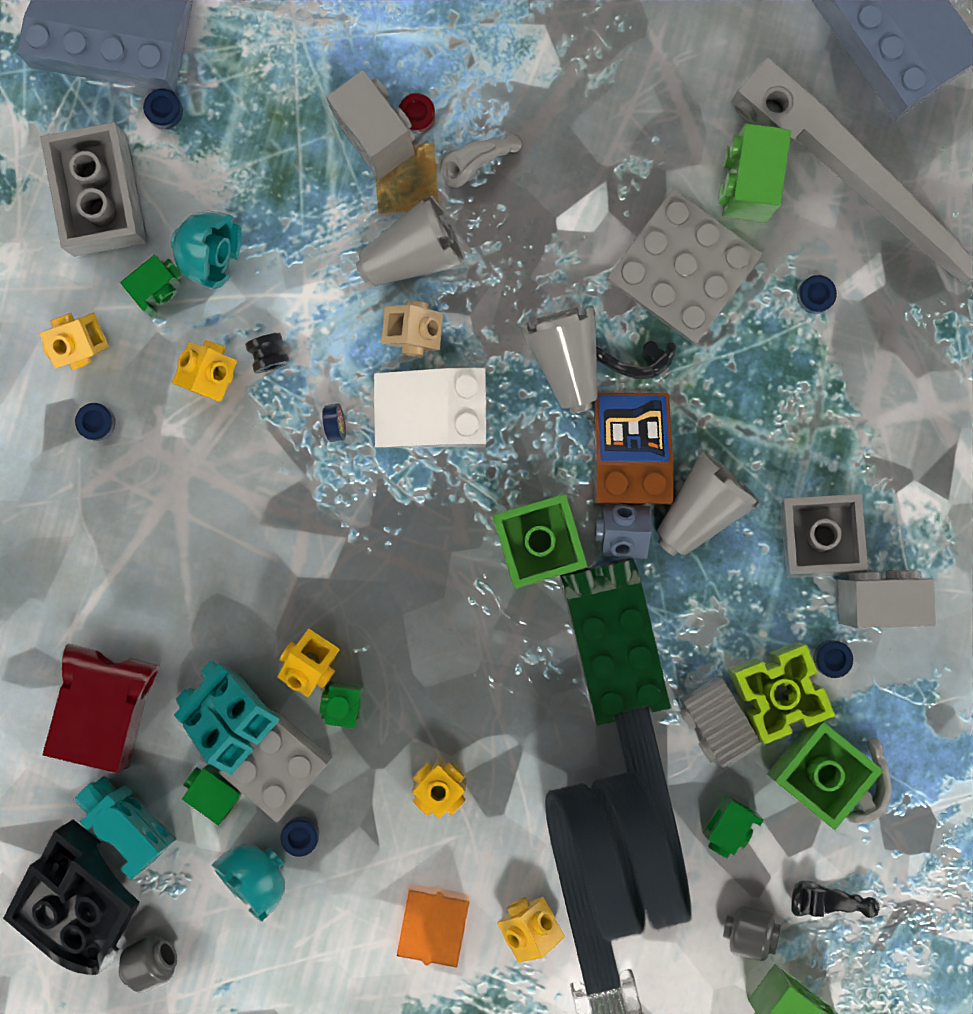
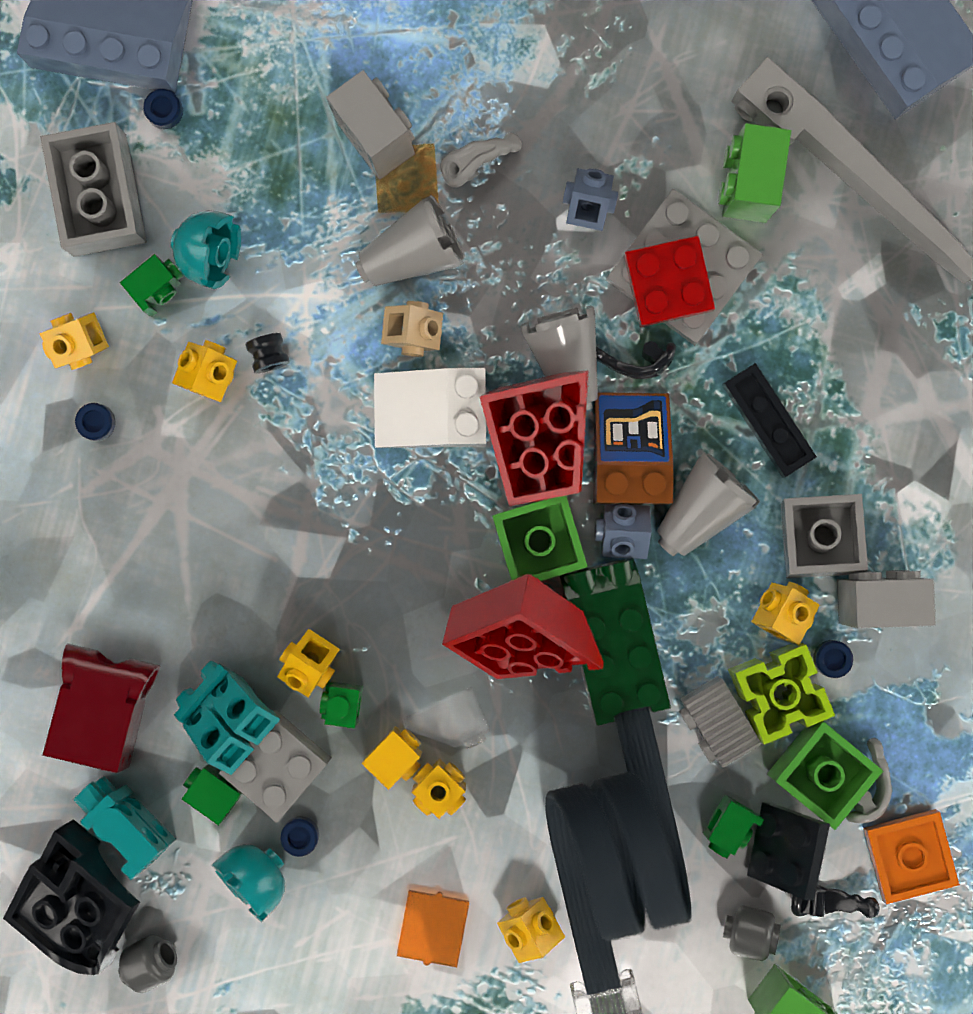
(334, 422): dark blue tile -> none
(394, 757): none -> yellow brick
(419, 111): dark red tile -> none
(452, 720): none -> clear slope
(521, 630): none -> red wedge
(539, 435): none -> red wedge
(590, 198): none -> sand blue brick
(669, 281): none -> red plate
(769, 420): none -> black plate
(786, 612): none -> yellow brick
(788, 851): none -> black plate
(816, 294): dark blue tile -> none
(911, 856): none -> orange plate

